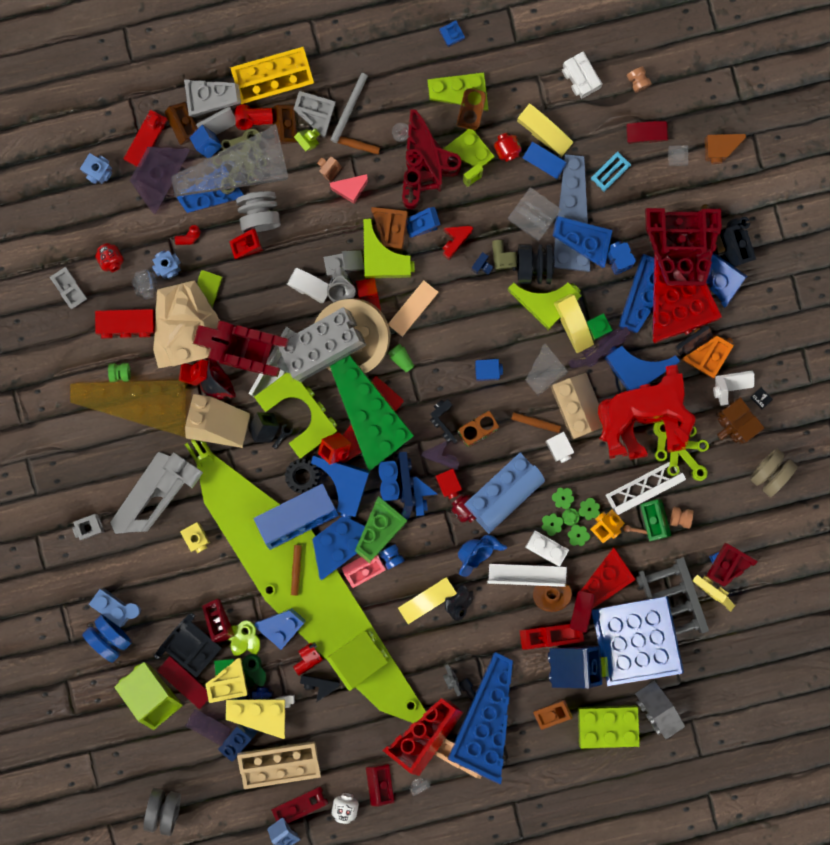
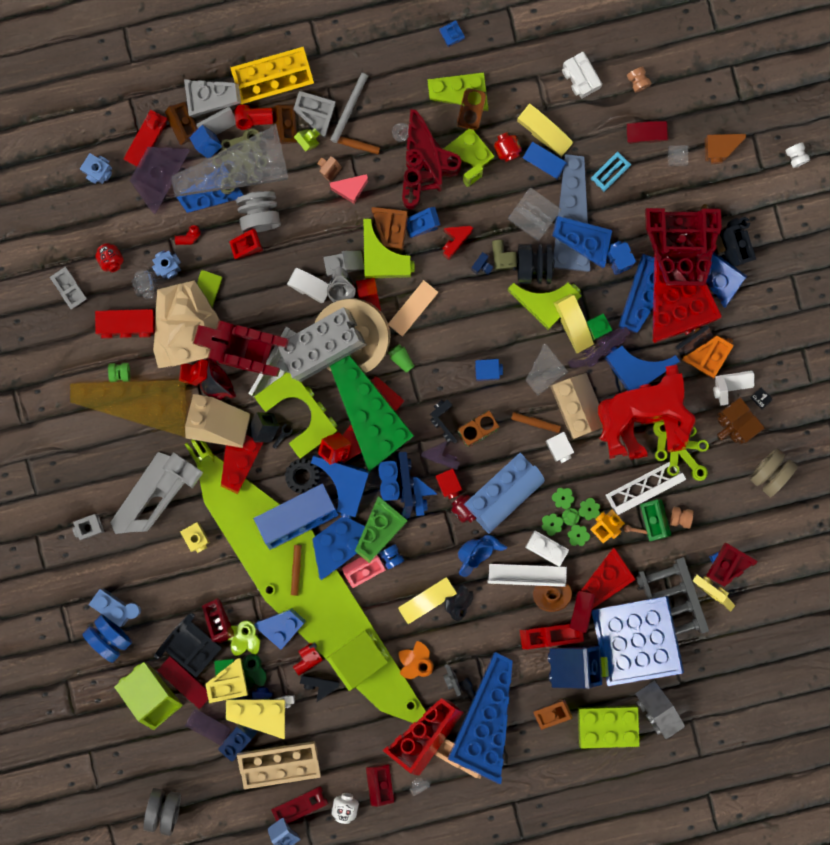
(238, 464): none -> red wing
(413, 659): none -> orange plate
(797, 155): none -> white wheel

